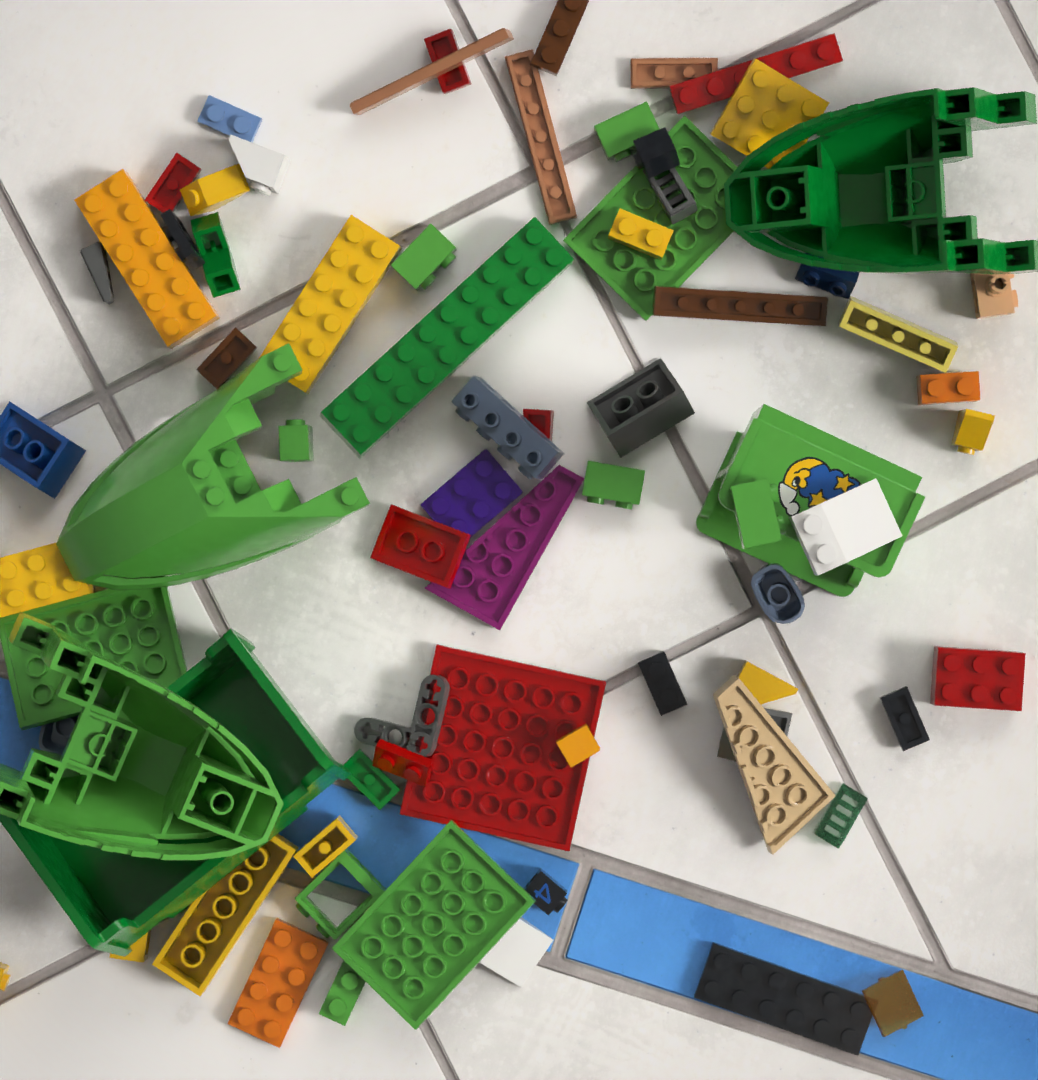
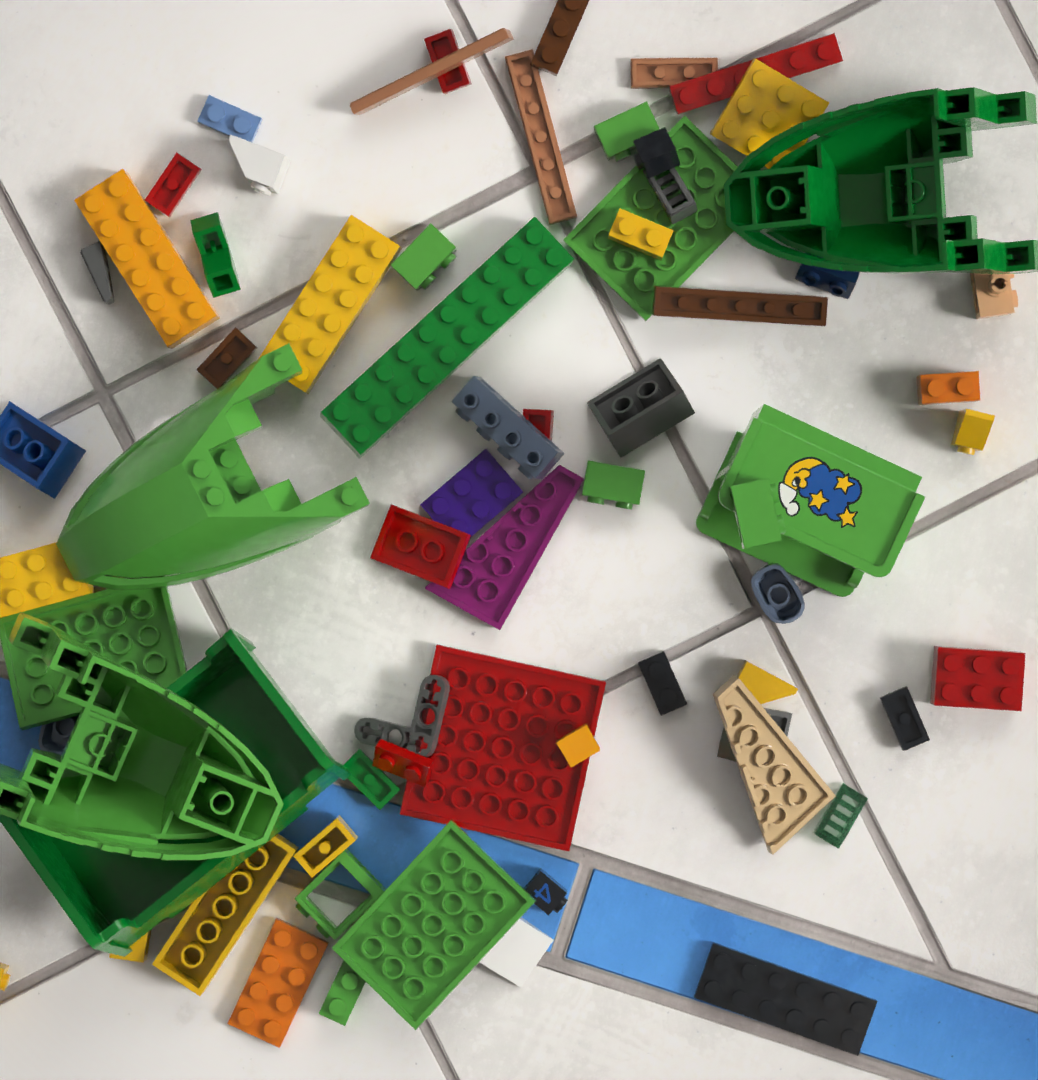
(177, 232): black plate -> none
(215, 190): yellow slope -> none
(296, 441): bright green brick -> none
(845, 527): white slope -> none
(892, 1003): clear orange piece -> none
(898, 334): light yellow brick -> none

